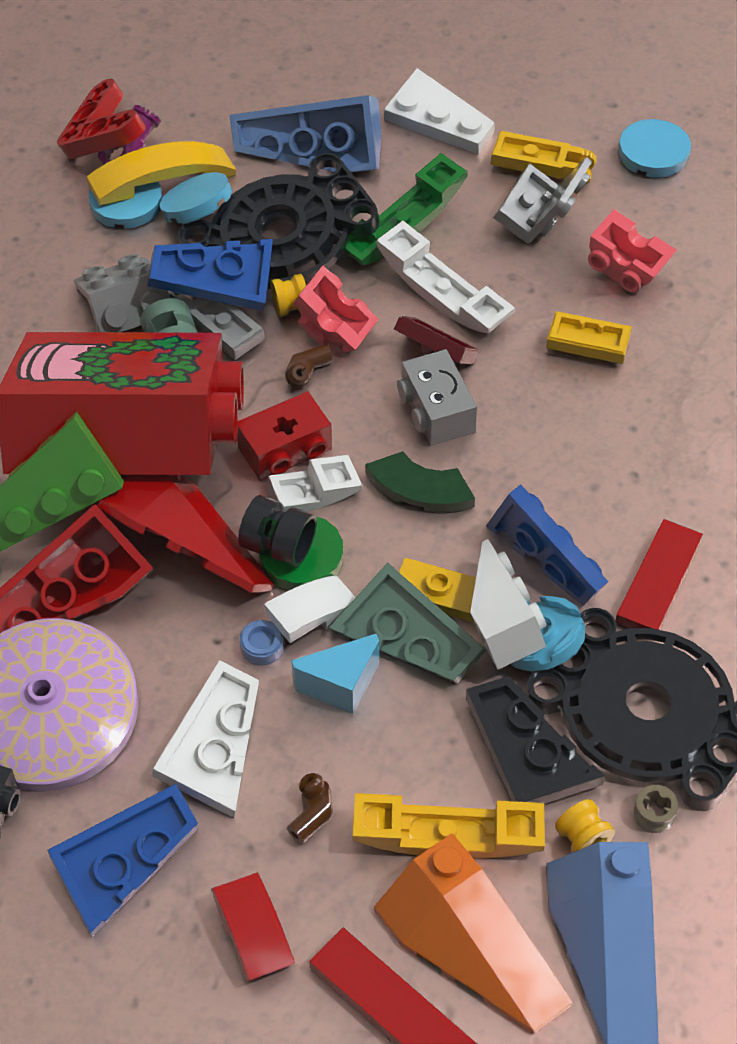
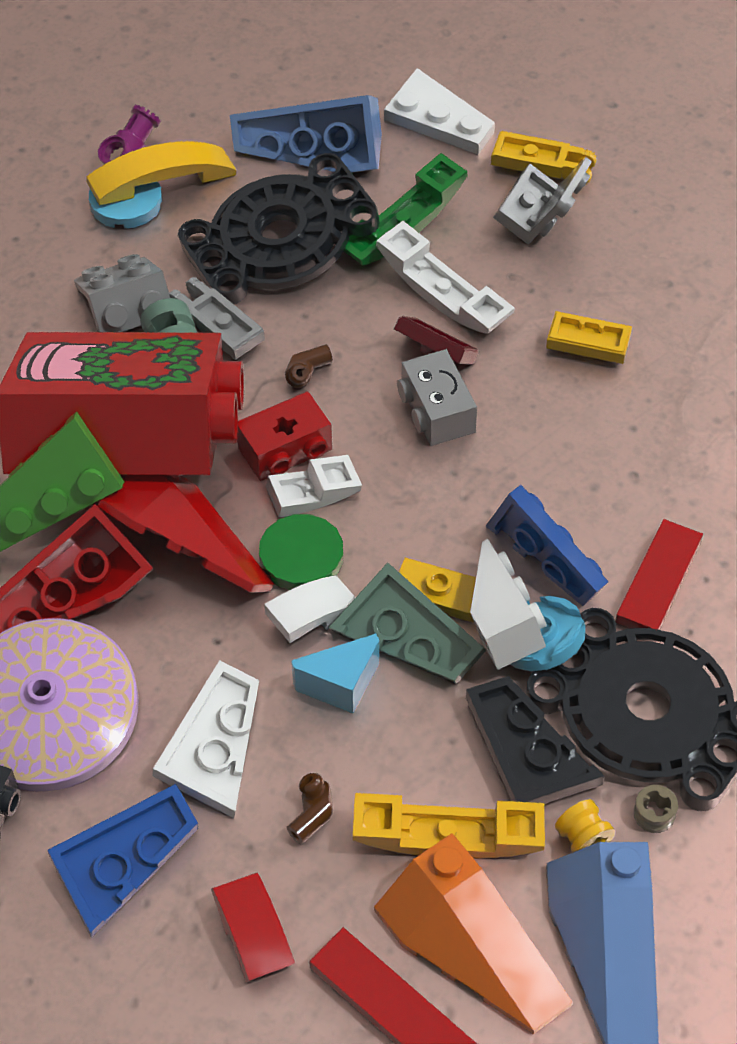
(95, 125): red beam -> none
(195, 197): medium azure tile -> none
(216, 273): blue wing -> none
(261, 642): medium blue tile -> none
(273, 529): black wheel -> none
(285, 293): yellow wheel -> none
(331, 315): coral cylinder -> none
(428, 488): dark green tile -> none
(625, 254): coral cylinder -> none
(654, 147): medium azure tile -> none

